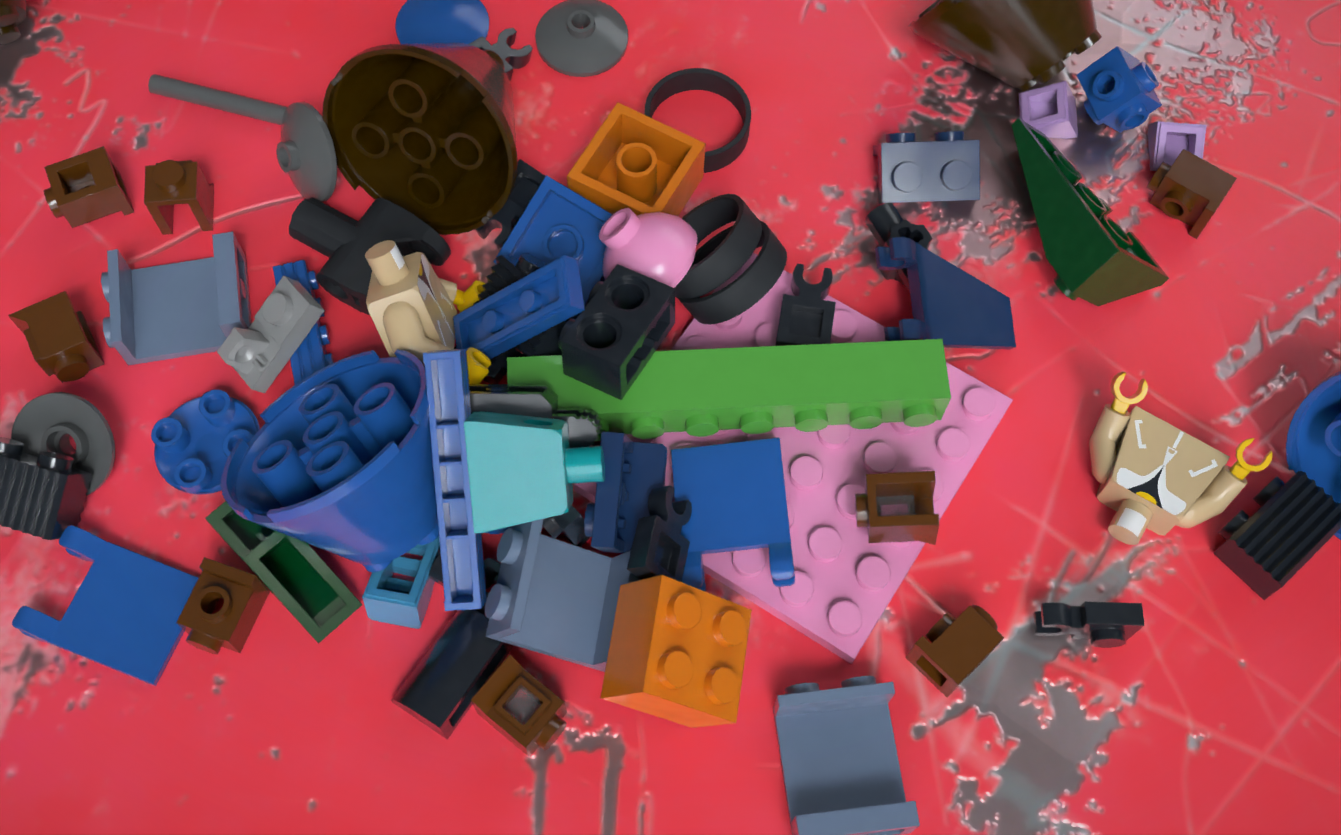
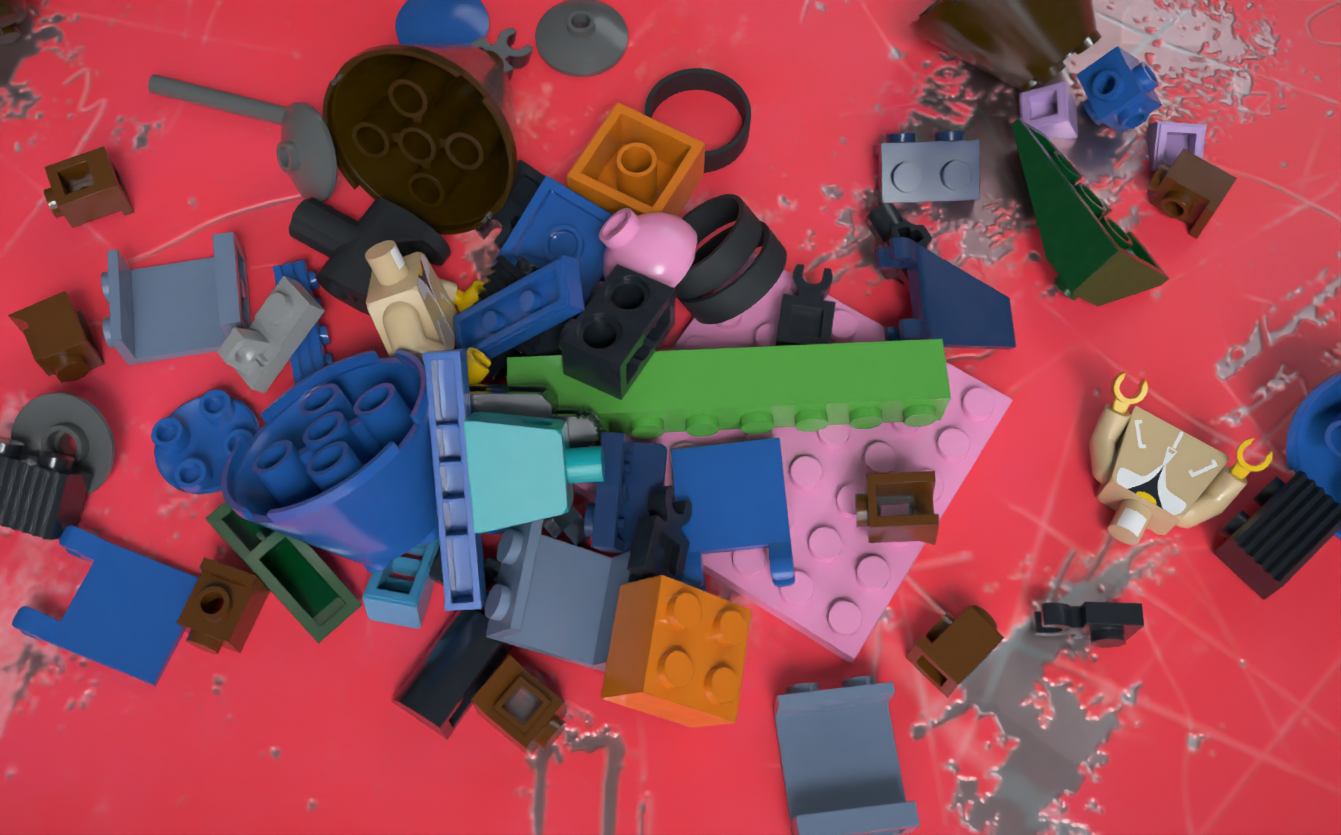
(178, 183): reddish brown window -> none

